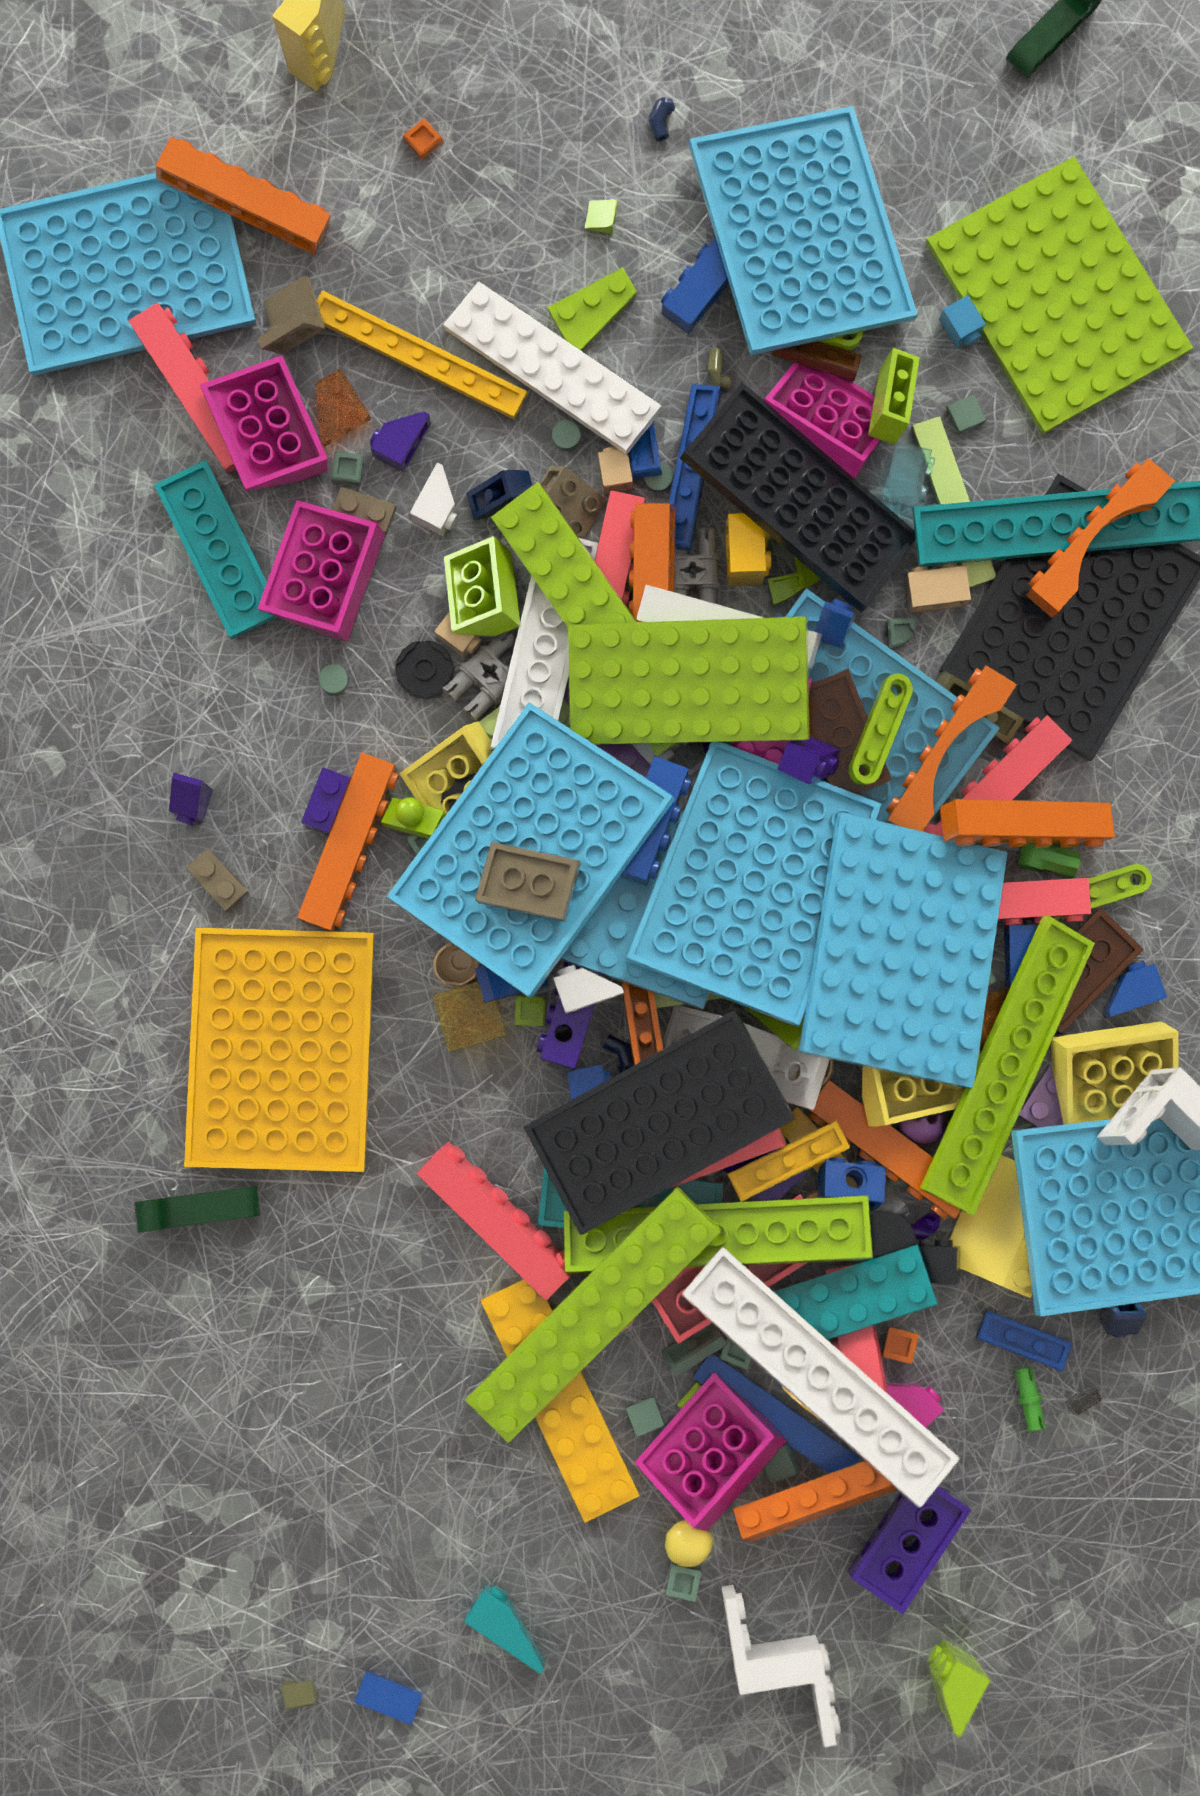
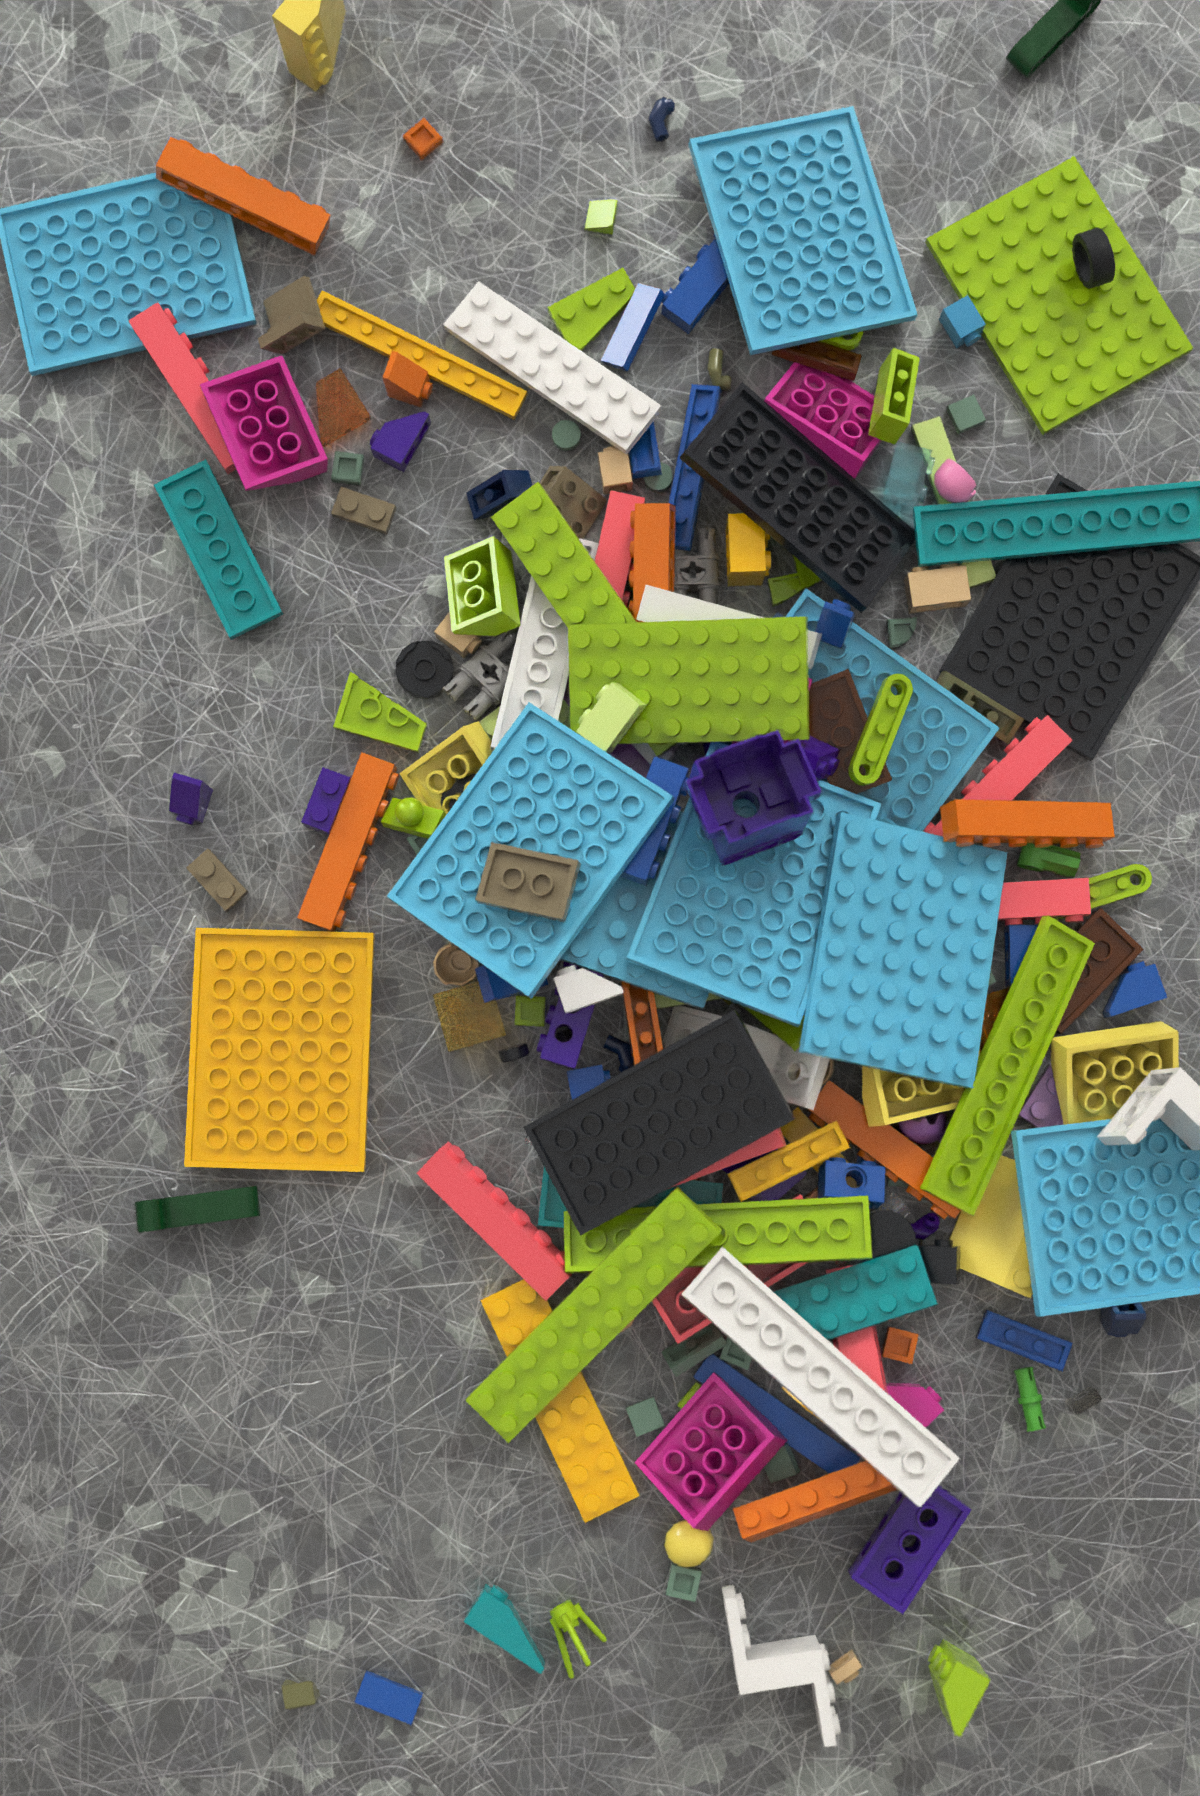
(322, 570): dark pink slope -> none
(333, 679): sand green tile -> none
(376, 717): none -> lime wing
(406, 380): none -> orange slope
(435, 504): white slope -> none
(514, 1052): none -> black tile
(565, 1617): none -> lime plant
(610, 717): none -> yellowish green brick
(633, 327): none -> tile
(768, 775): none -> dark purple piece
(845, 1668): none -> tan plate
(954, 482): none -> bright pink hair
(985, 697): orange arch -> none
(1093, 258): none -> black tyre
(1138, 494): orange arch -> none

